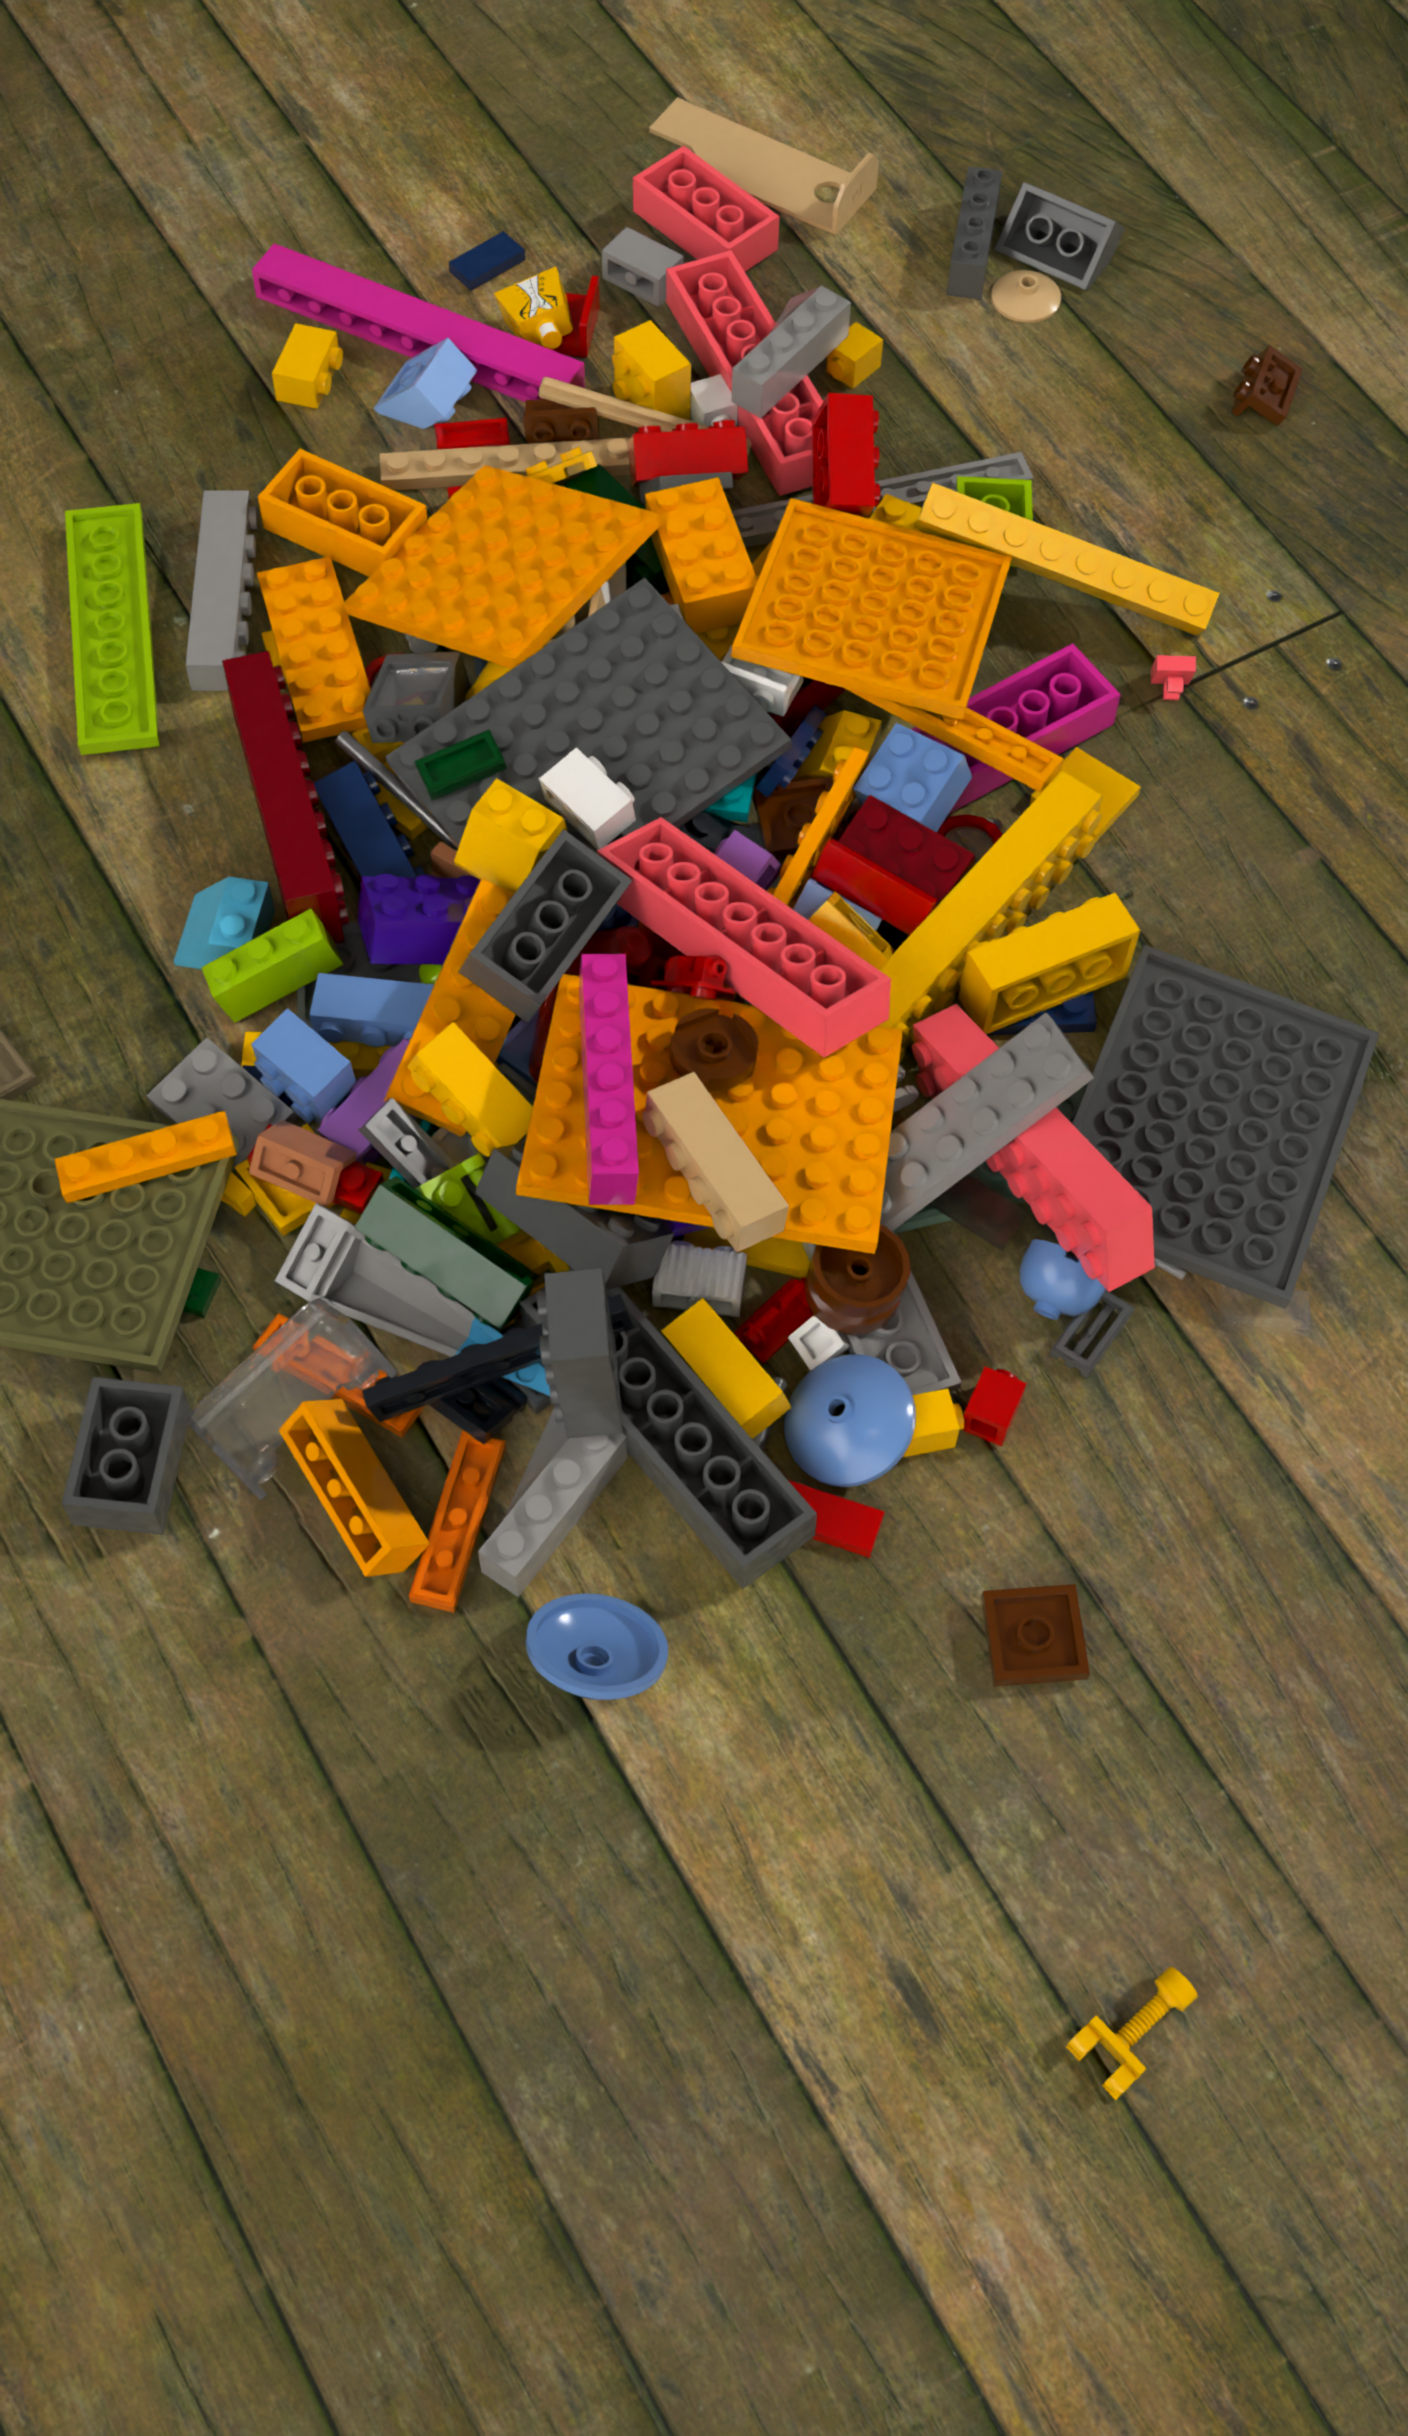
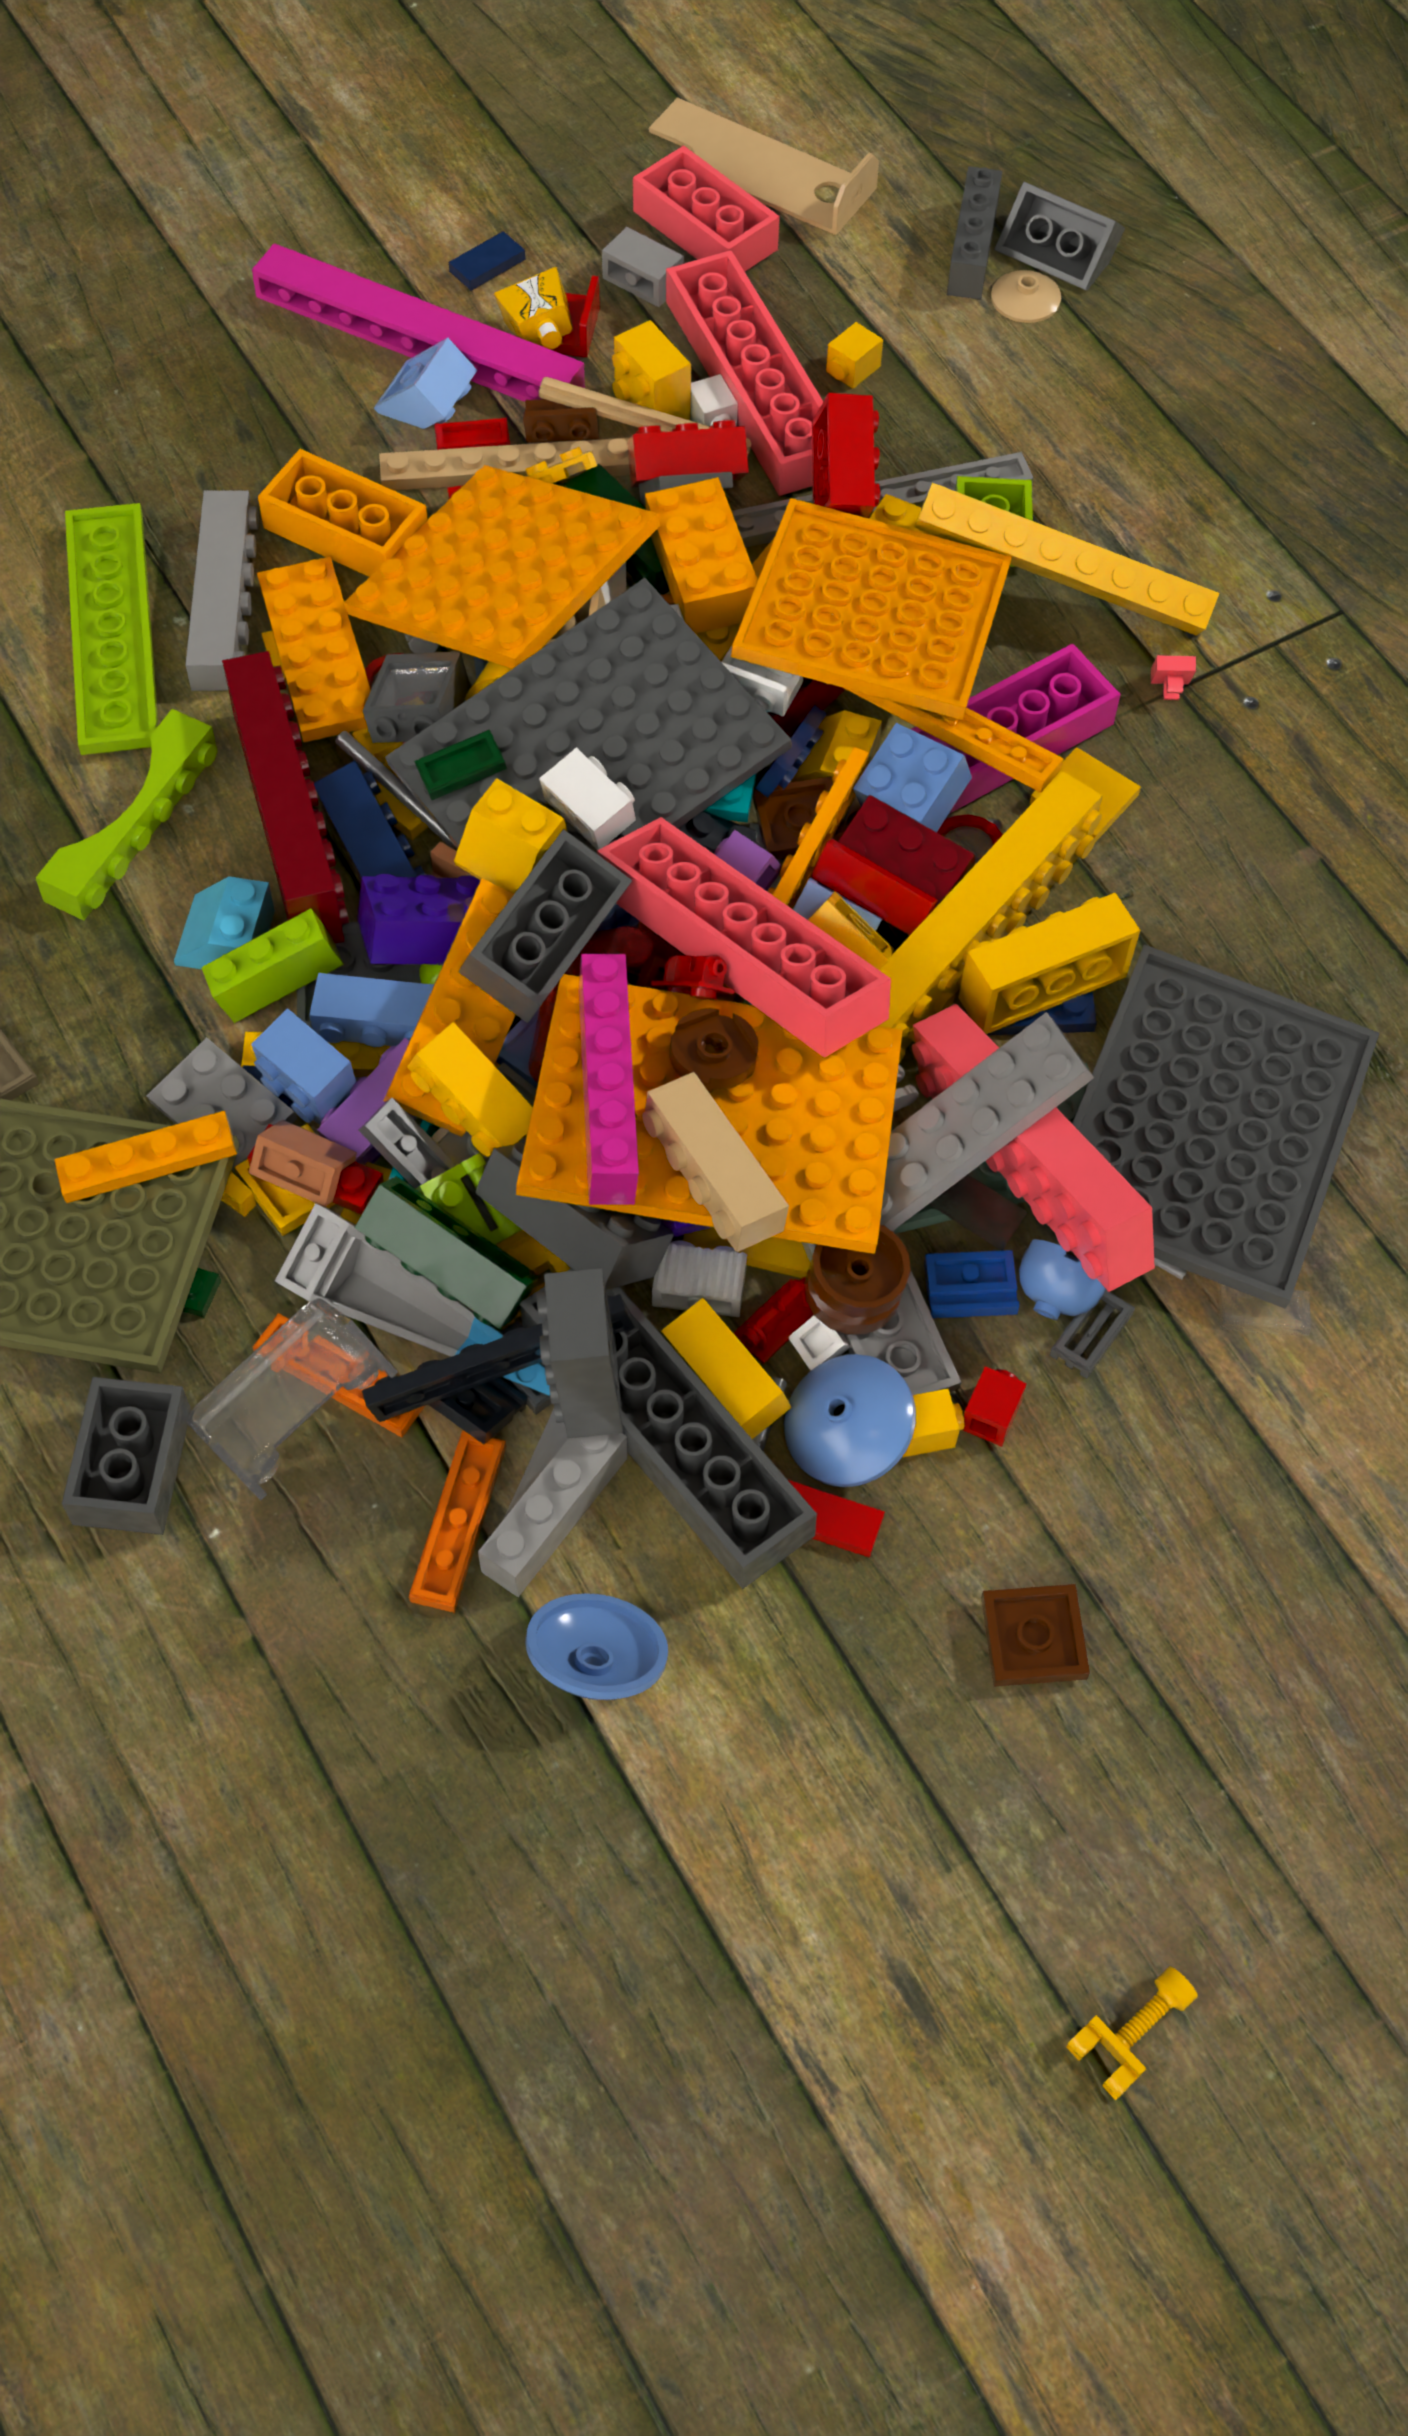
(84, 871): none -> lime arch
(307, 366): yellow brick -> none
(353, 1487): light orange brick -> none
(797, 343): light grey wedge -> none
(971, 1284): none -> blue plate
(1267, 385): reddish brown bracket -> none

